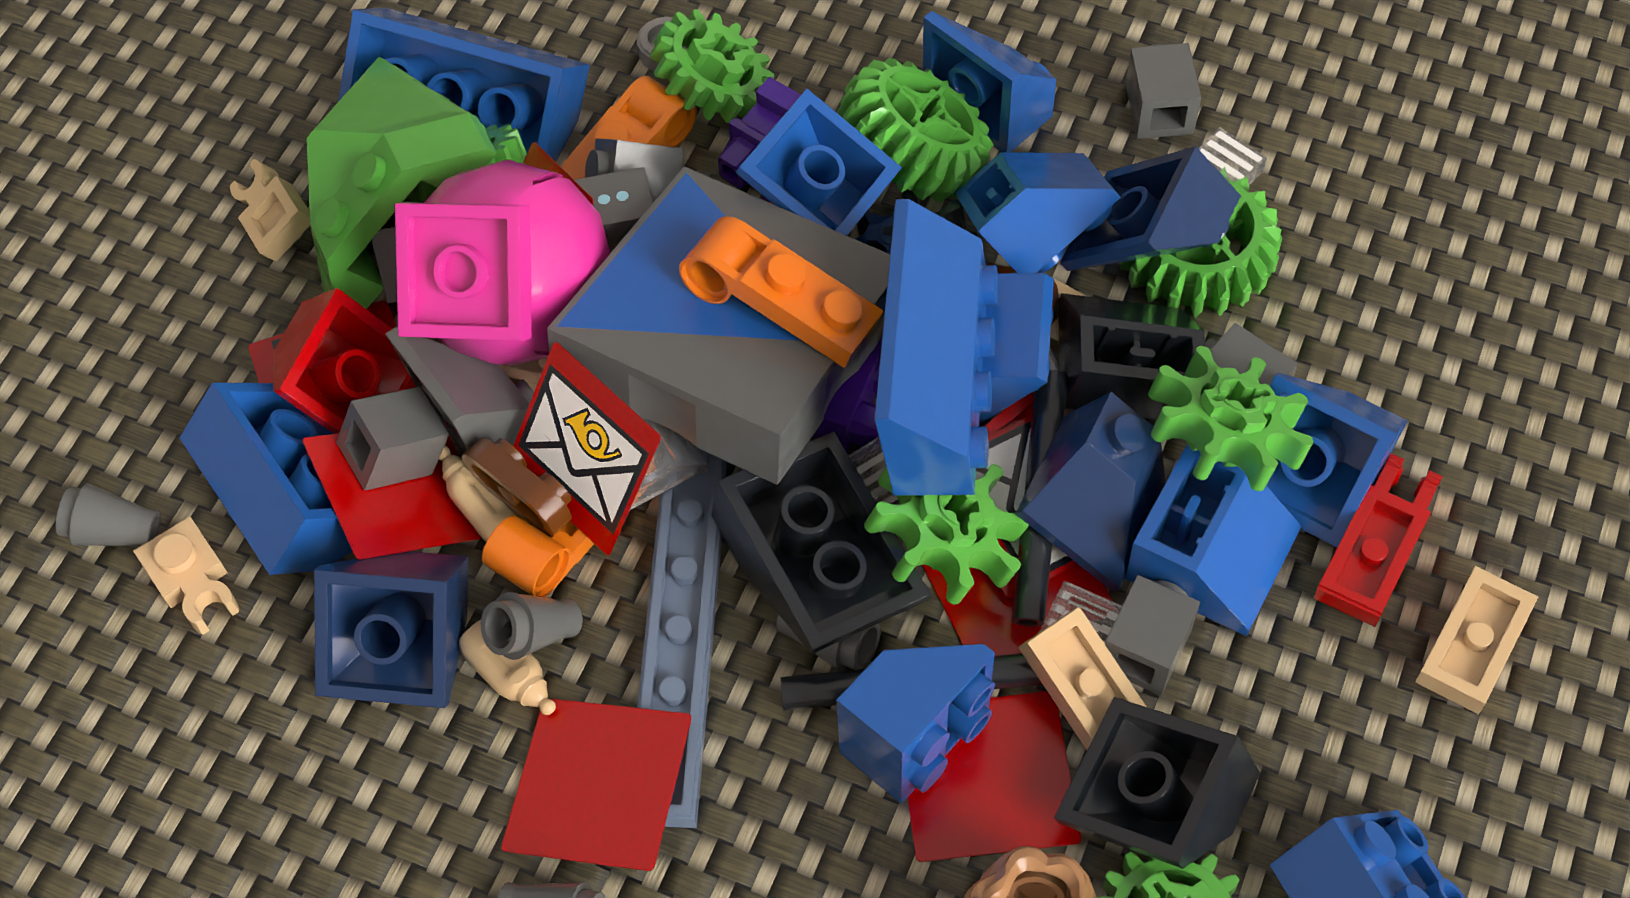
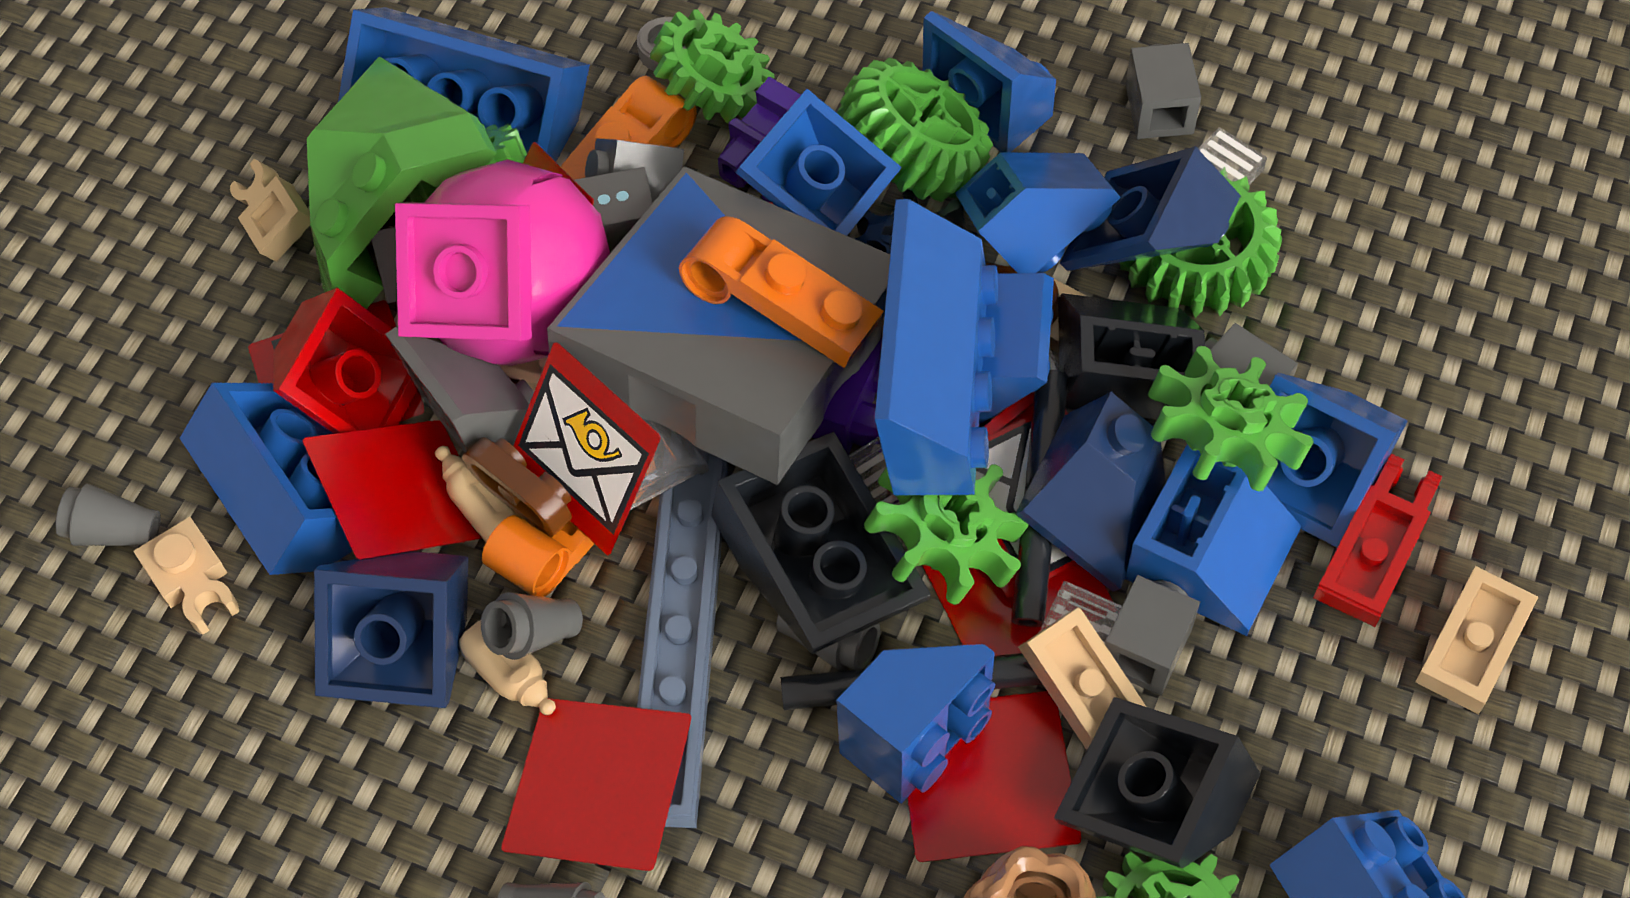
(392, 438): dark grey brick -> none

